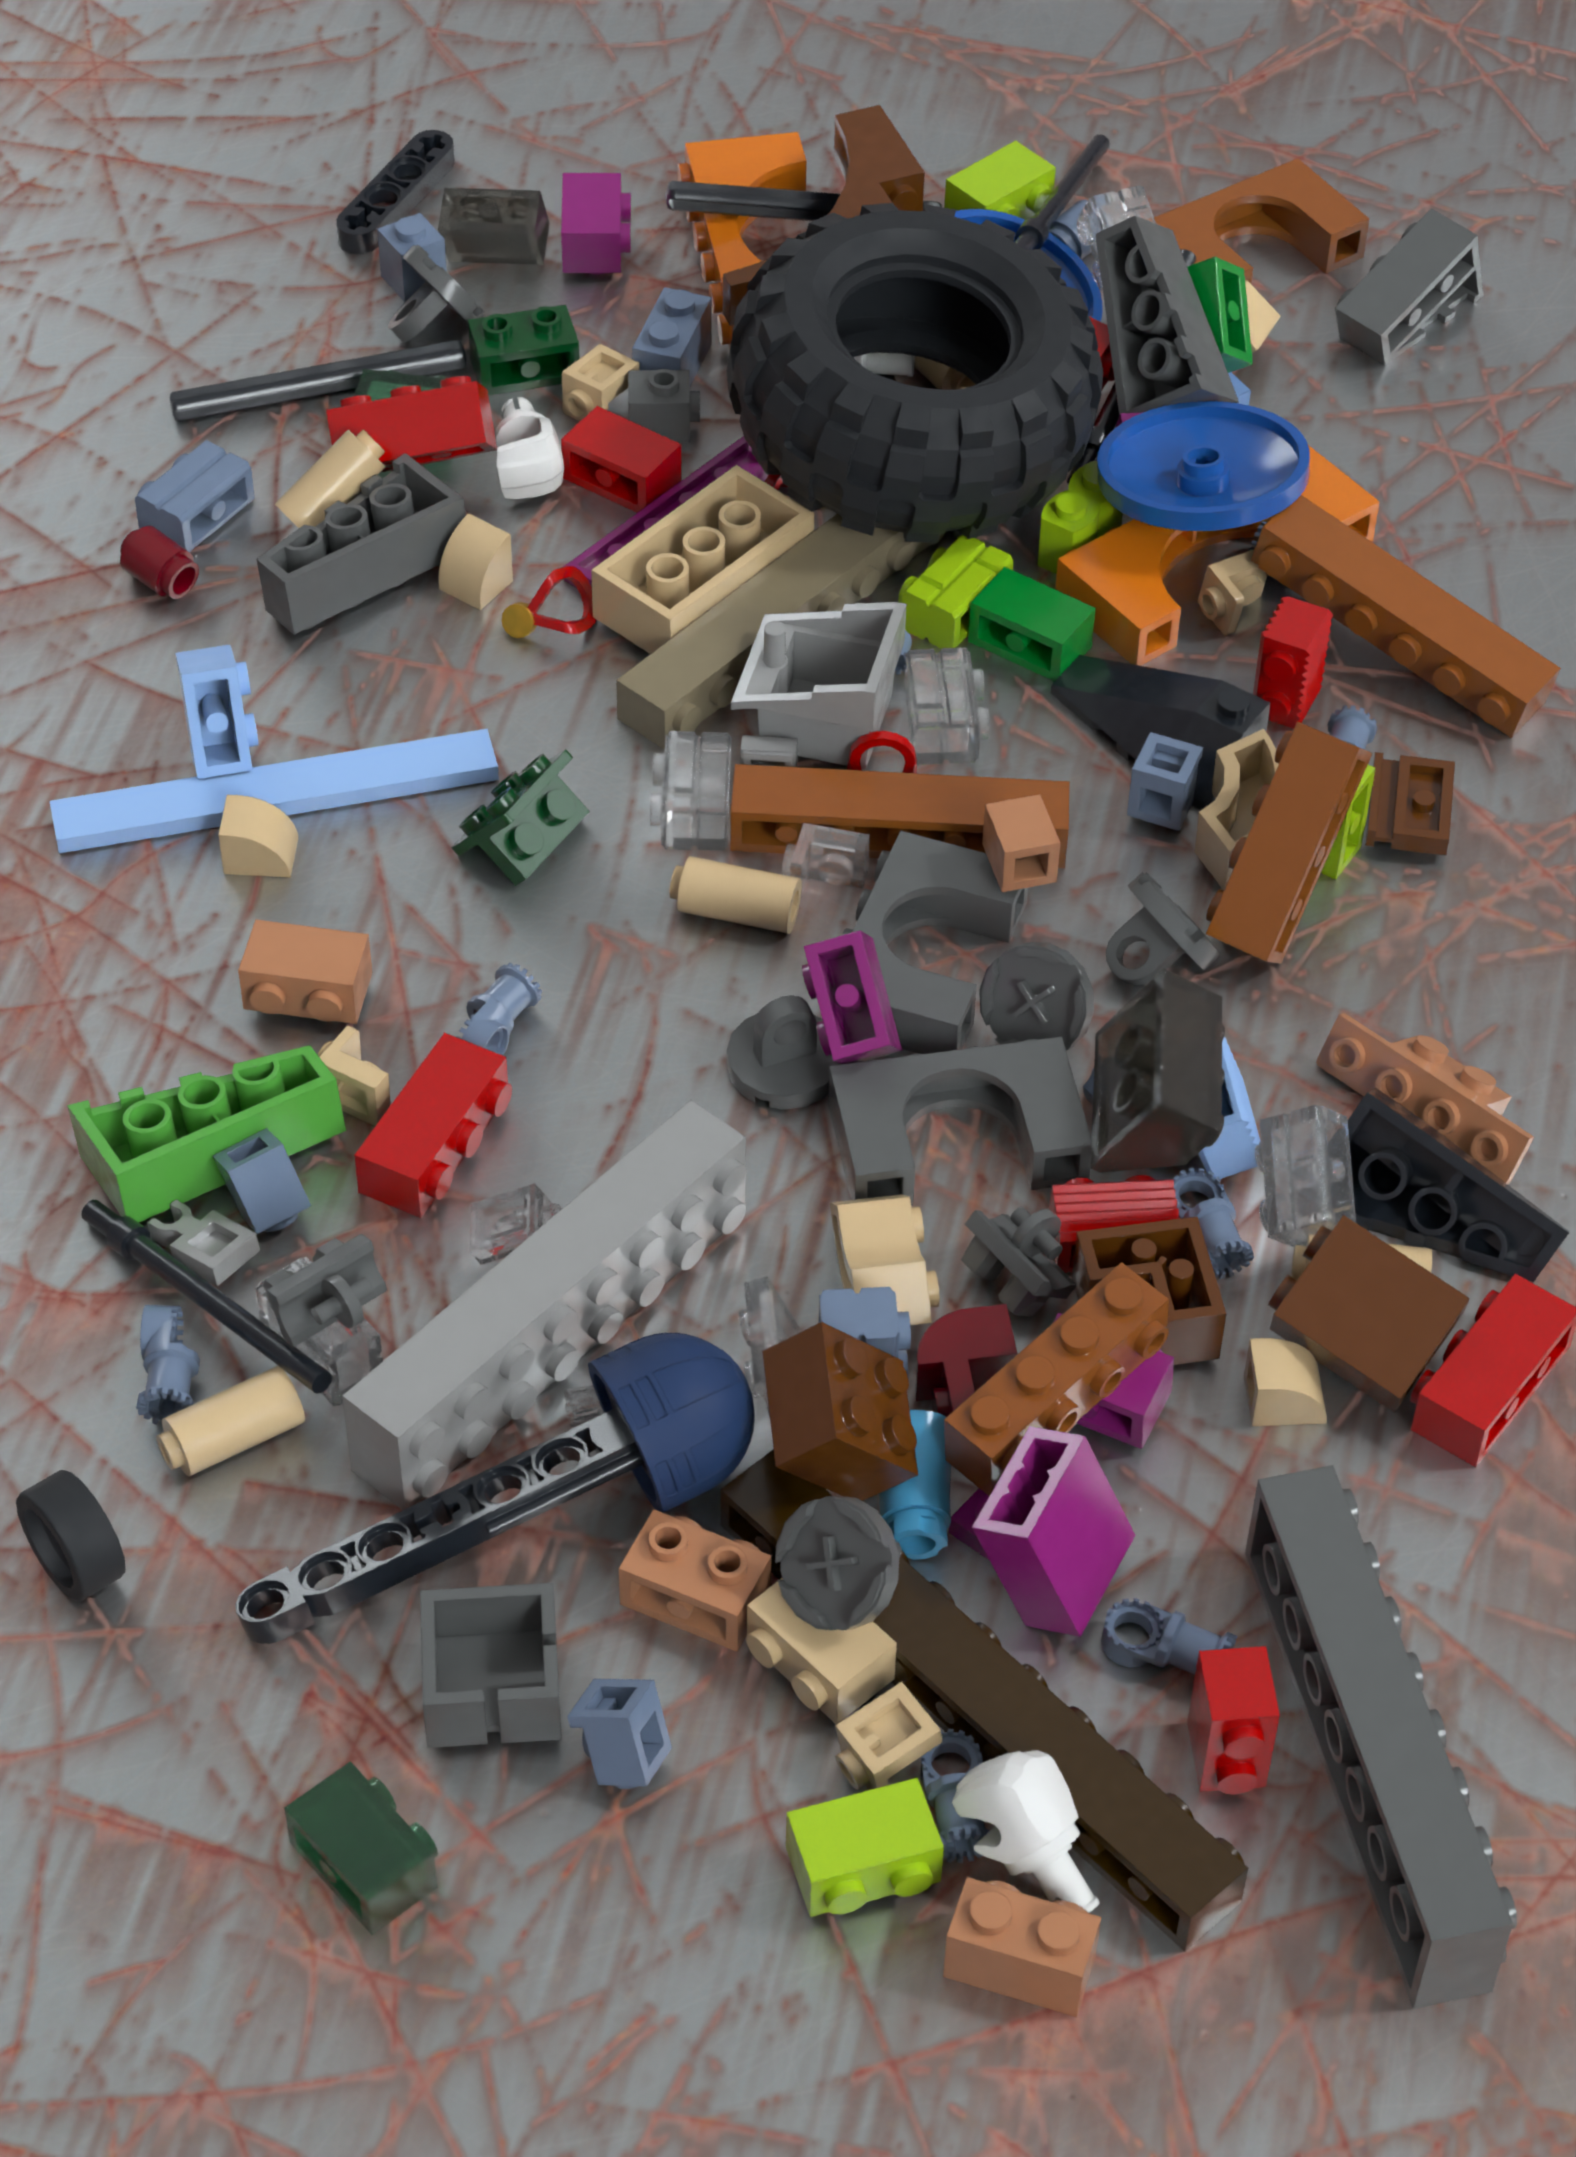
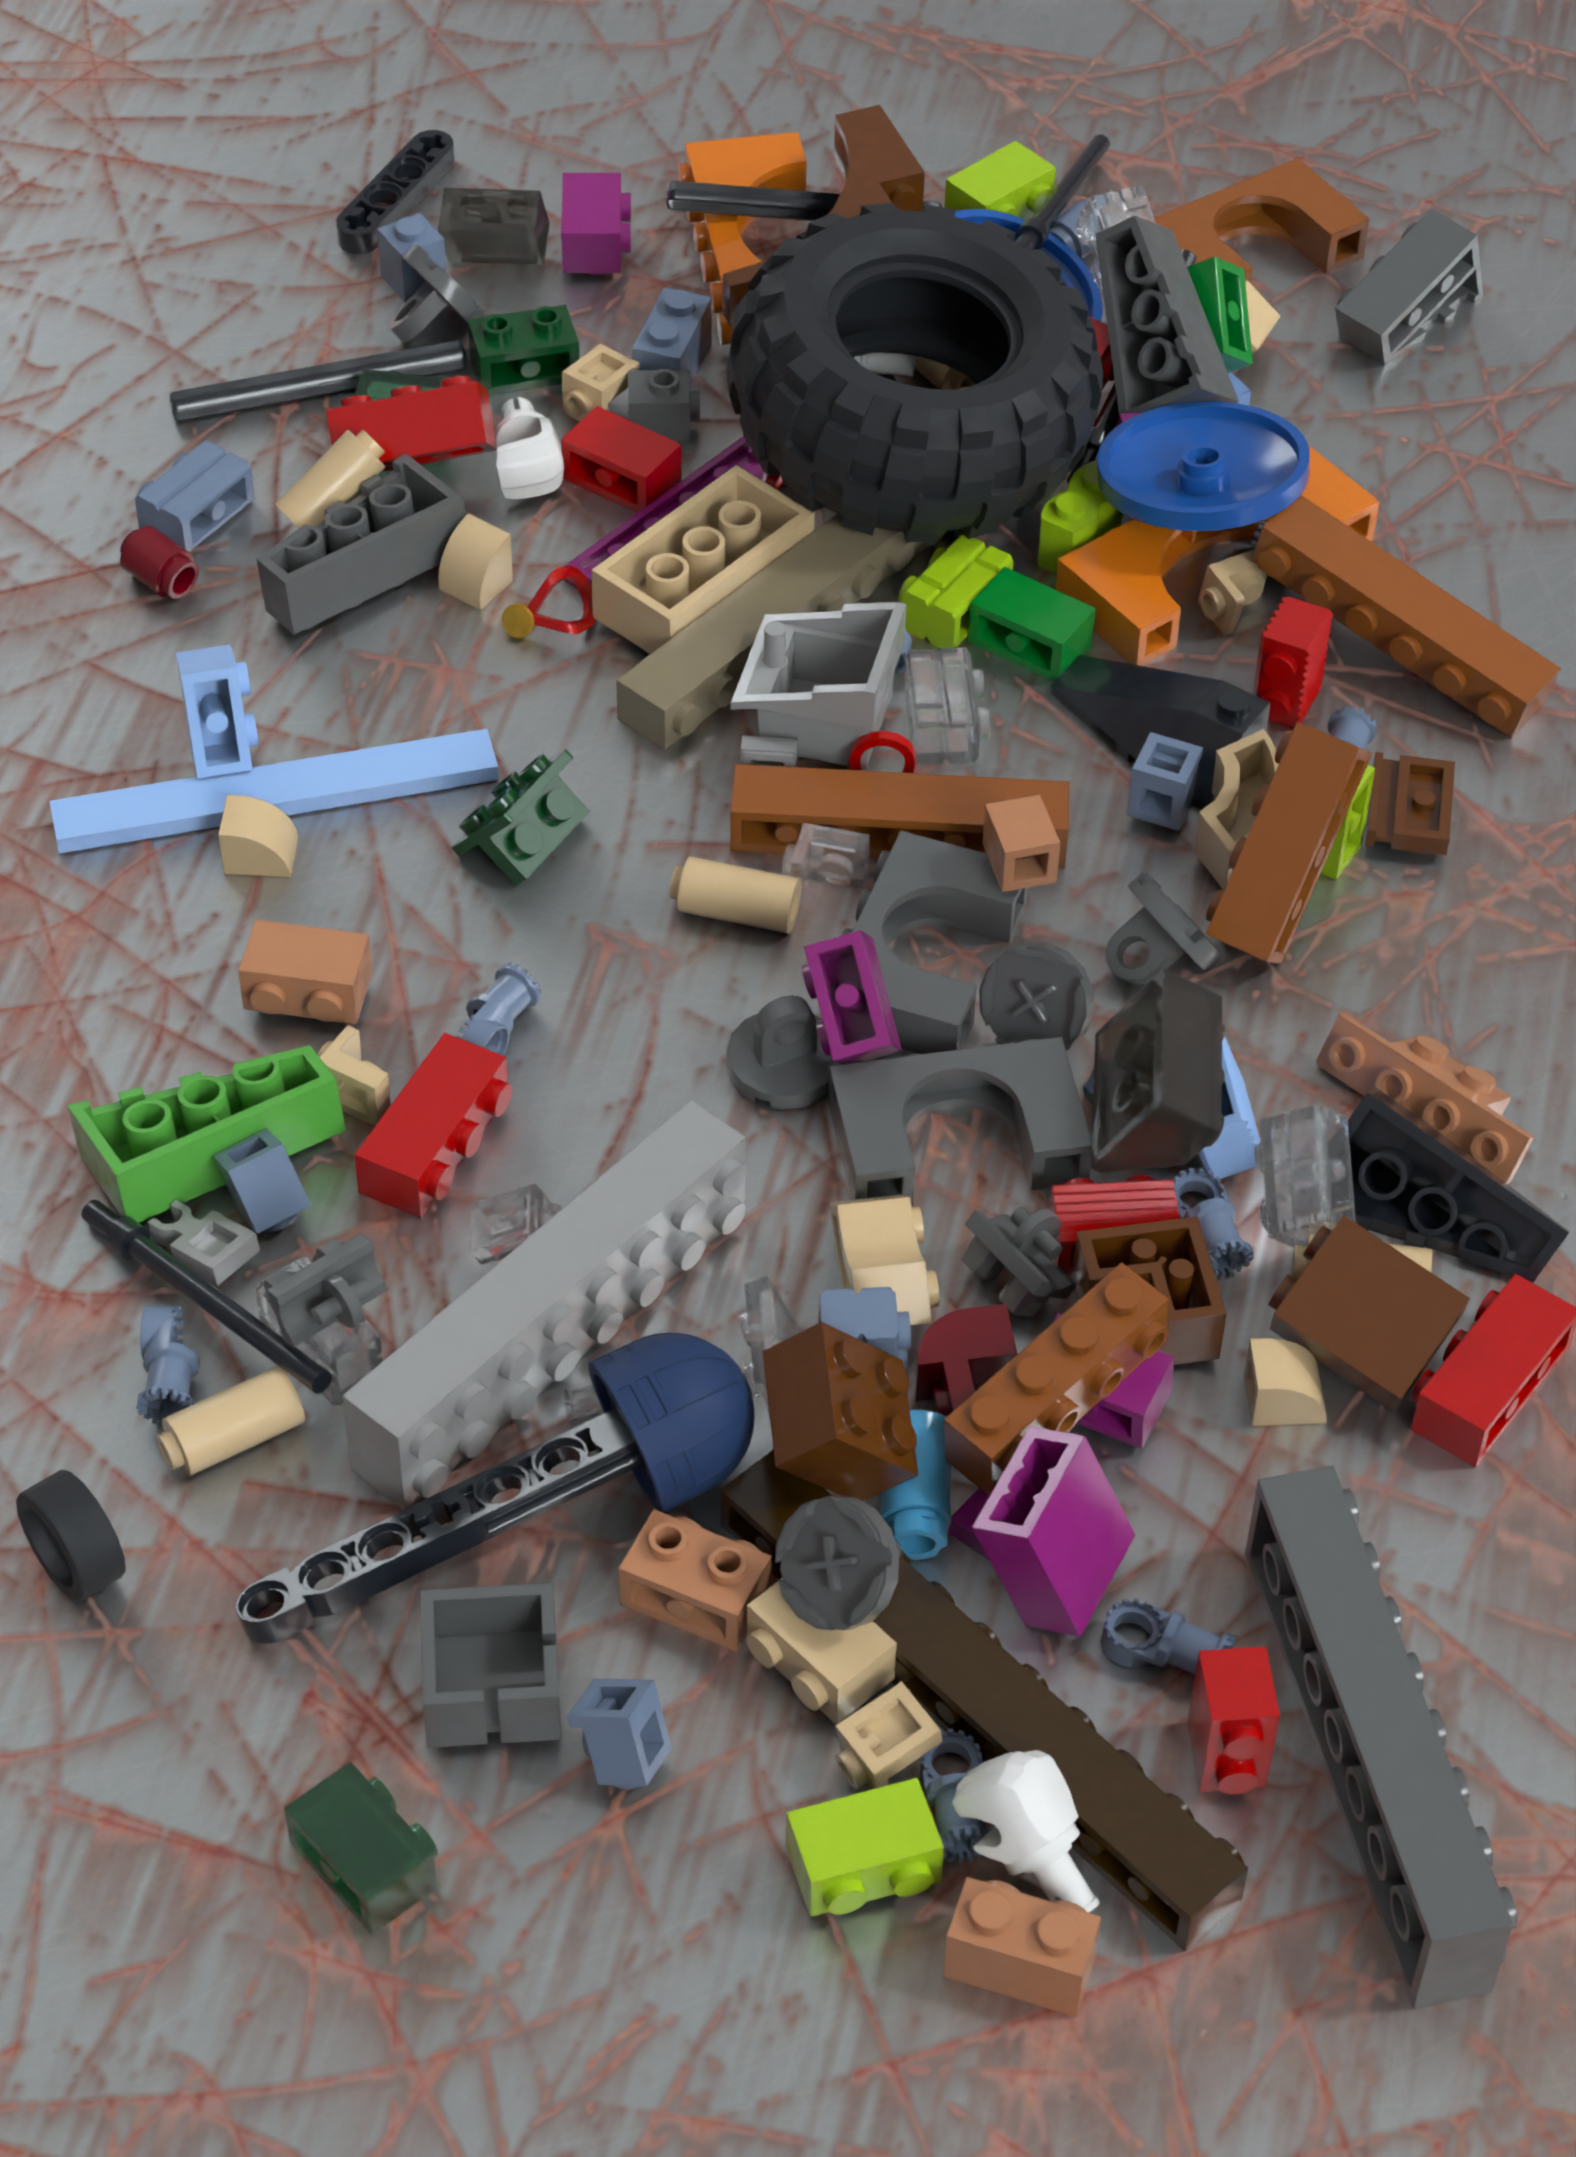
(695, 790): clear brick -> none

